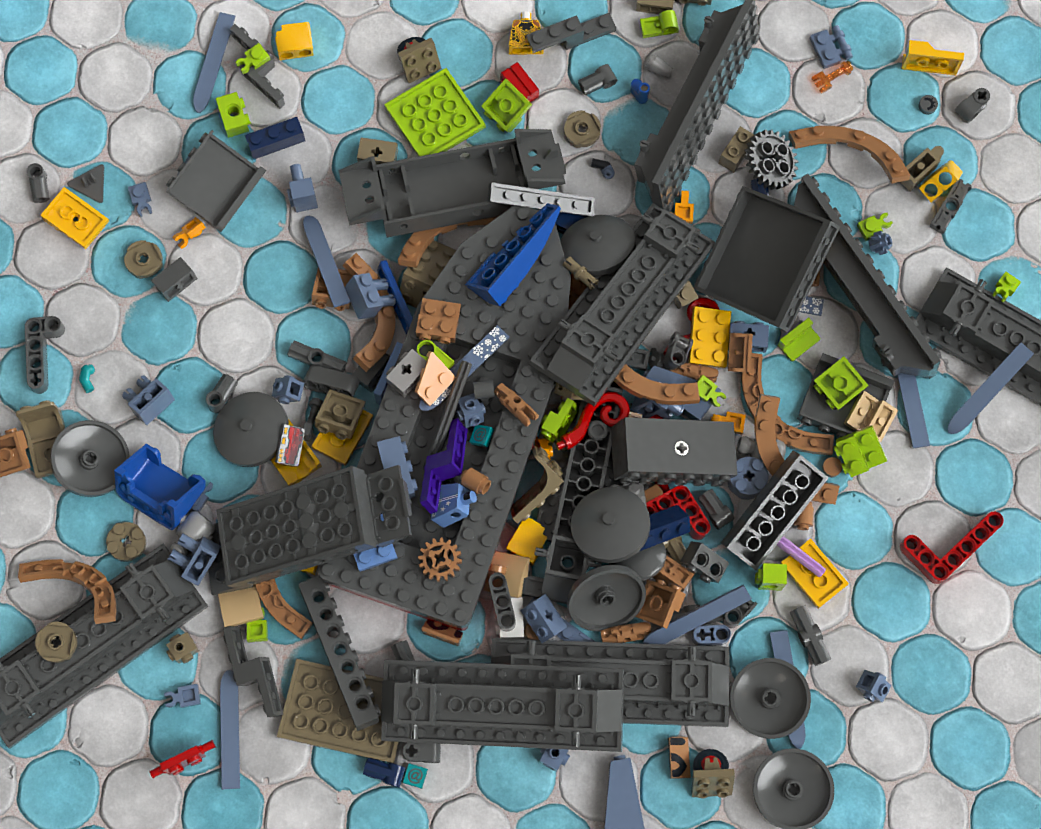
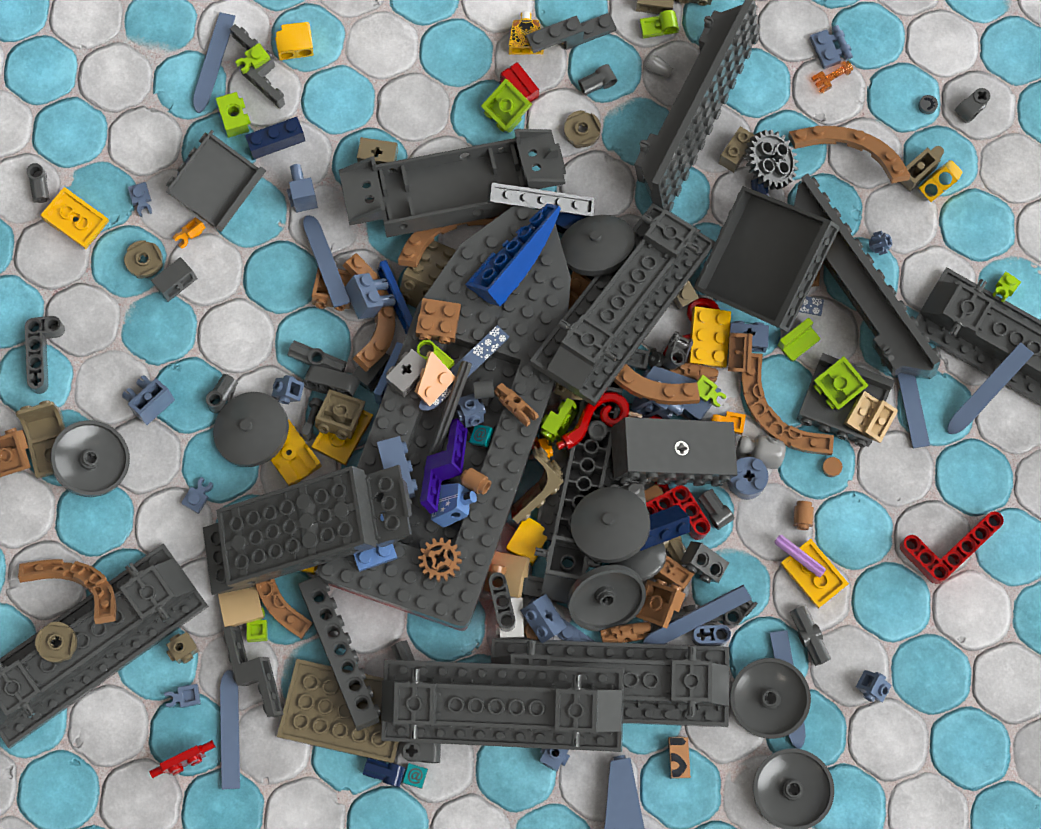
(84, 377): teal arm -> none
(90, 183): dark grey piece -> none
(131, 551): dark tan plate -> none
(157, 488): blue windscreen -> none
(194, 526): light grey piece -> none
(198, 564): sand blue brick -> none
(290, 445): slope -> none
(418, 58): dark tan plate -> none
(435, 115): lime plate -> none
(442, 632): medium nougat slope -> none
(580, 273): dark tan pin -> none
(605, 167): arm -> none
(640, 91): blue piece -> none
(684, 209): light orange plate -> none
(712, 775): dark tan plate -> none
(769, 451): medium nougat plate -> none
(771, 577): lime brick -> none
(774, 510): dark grey brick -> none
(860, 451): lime plate -> none
(872, 225): lime plate -> none
(925, 58): yellow piece -> none
(944, 215): dark grey piece -> none

